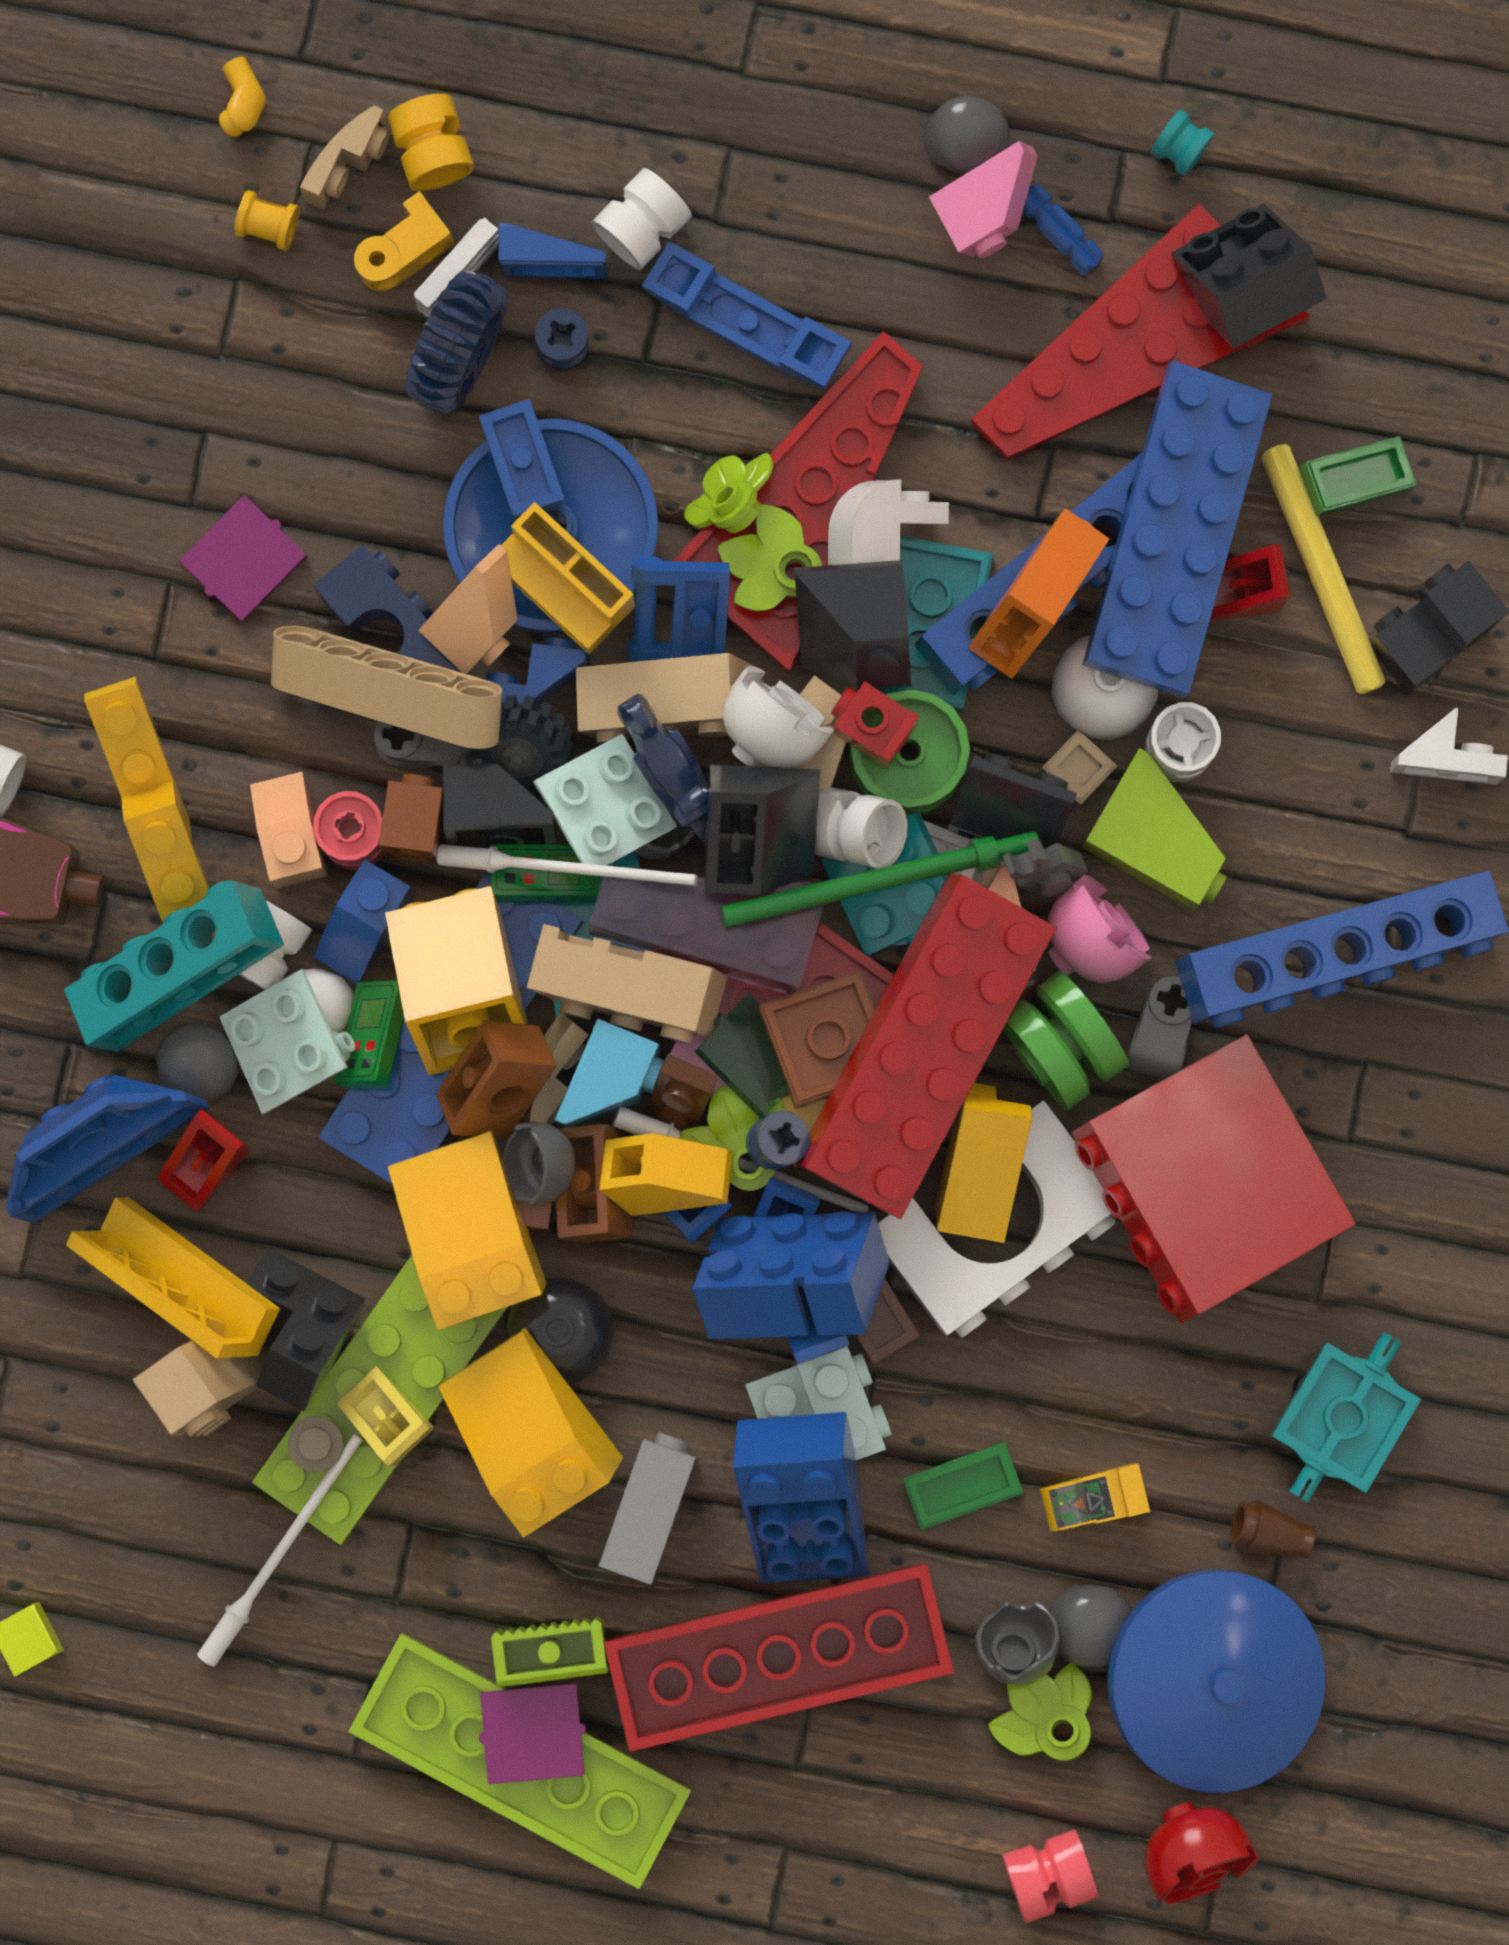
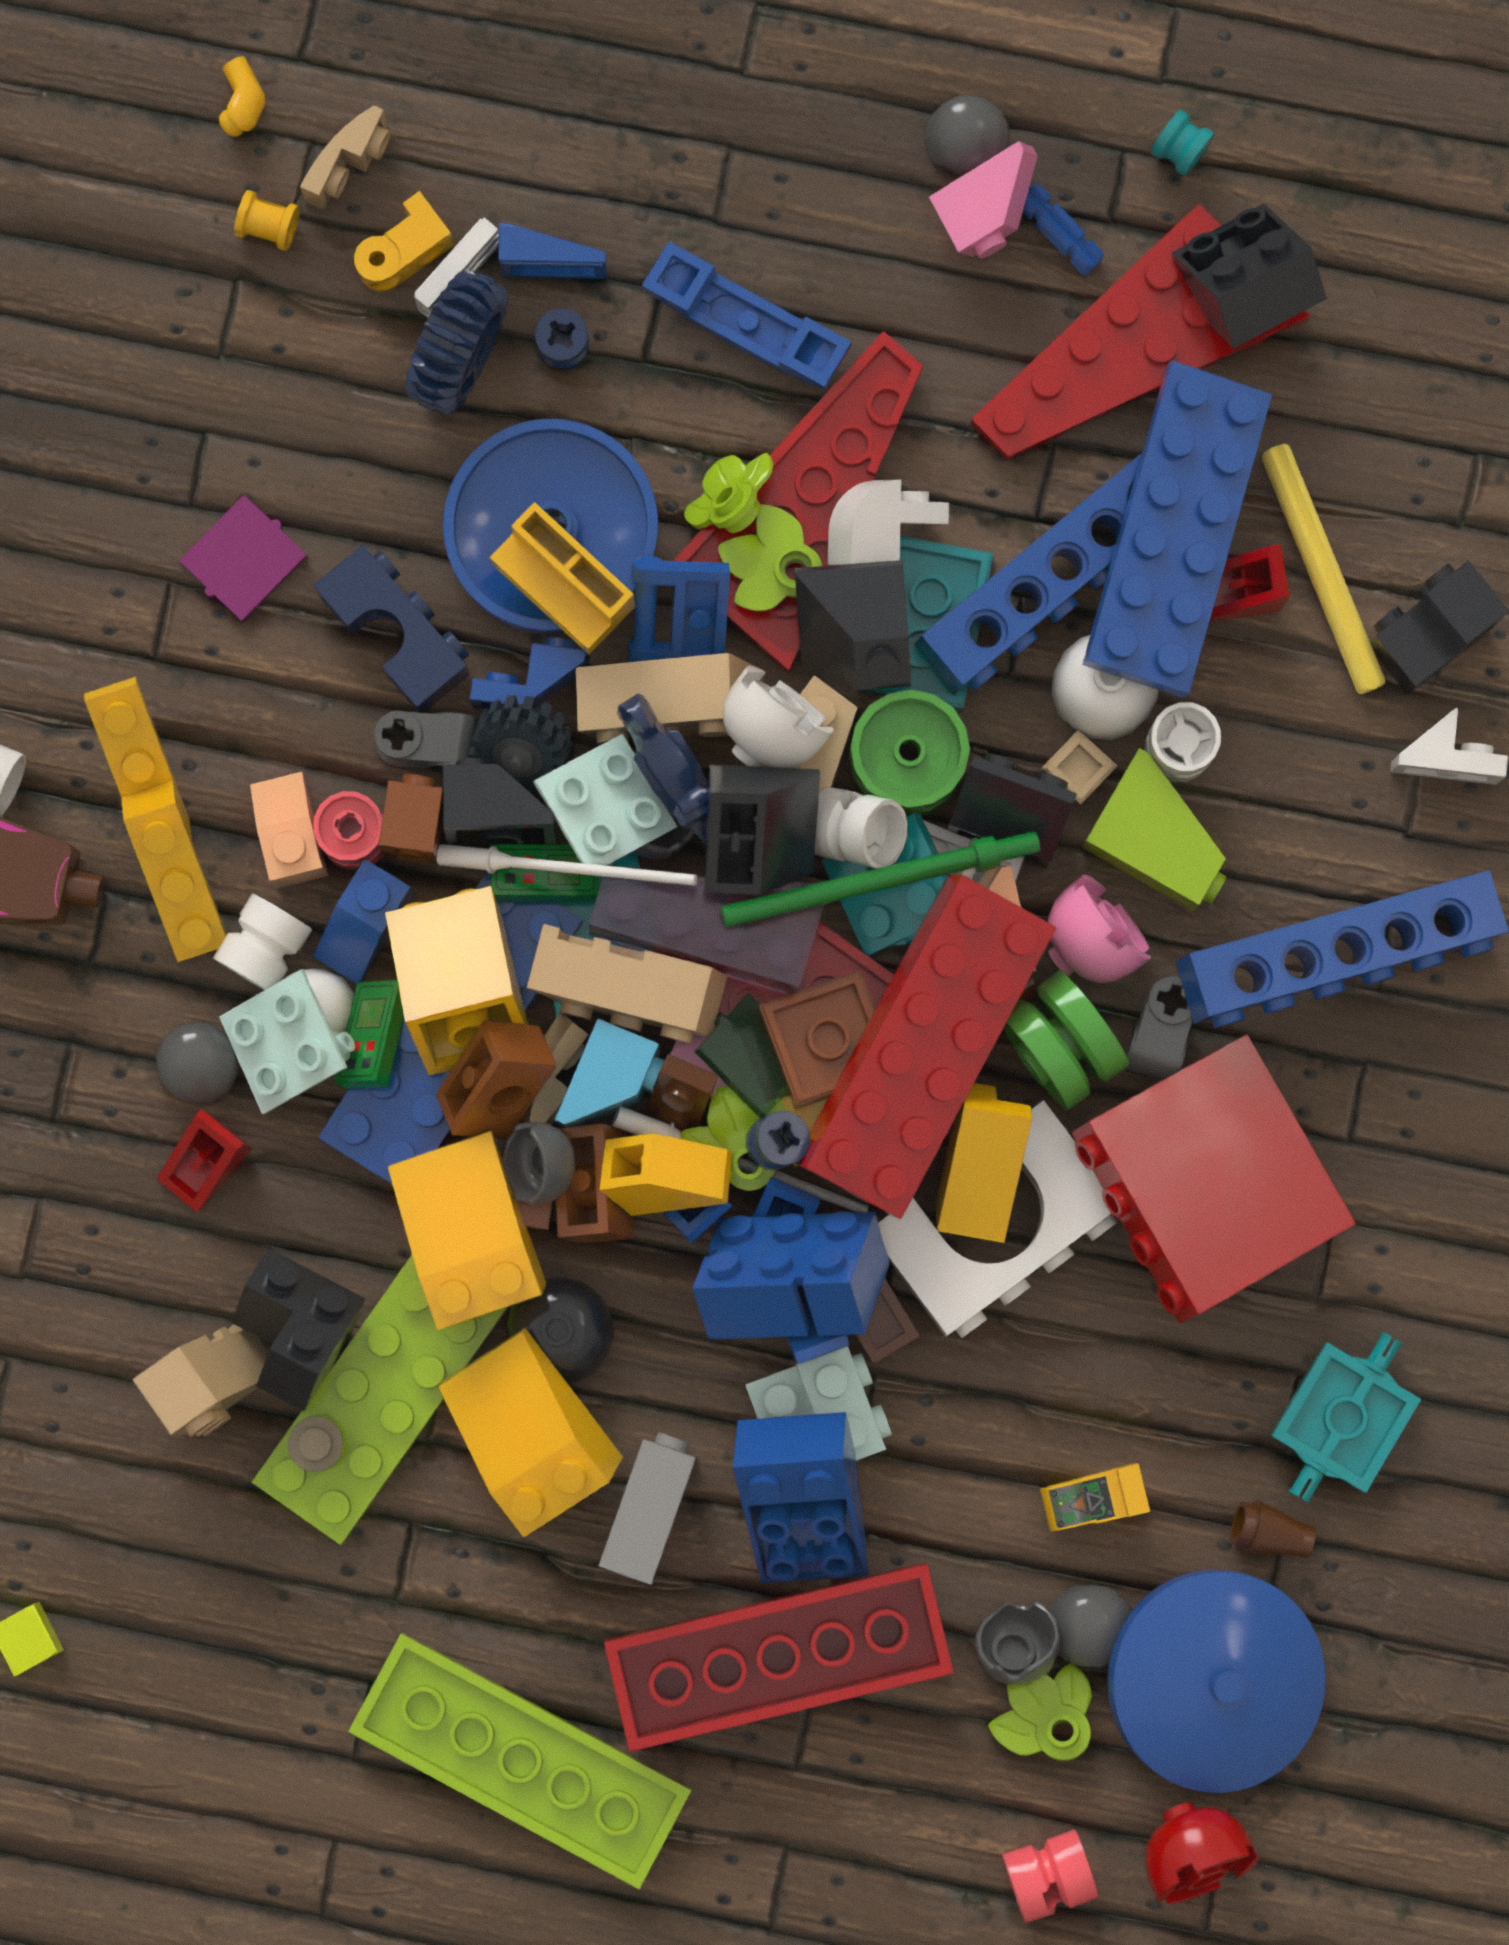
(91, 1140): blue wedge -> none
(177, 1281): yellow fence -> none
(238, 1612): white piece -> none
(243, 936): teal brick -> none
(384, 1417): light yellow slope -> none
(386, 686): tan beam -> none
(433, 150): yellow wheel -> none
(475, 615): light nougat slope -> none
(521, 458): blue plate -> none
(532, 1733): magenta piece -> none
(549, 1652): lime brick -> none
(637, 223): white wheel -> none
(881, 742): red brick -> none
(962, 1485): green tile -> none
(1039, 593): orange slope -> none
(1045, 870): dark grey plate -> none
(1357, 476): green tile -> none

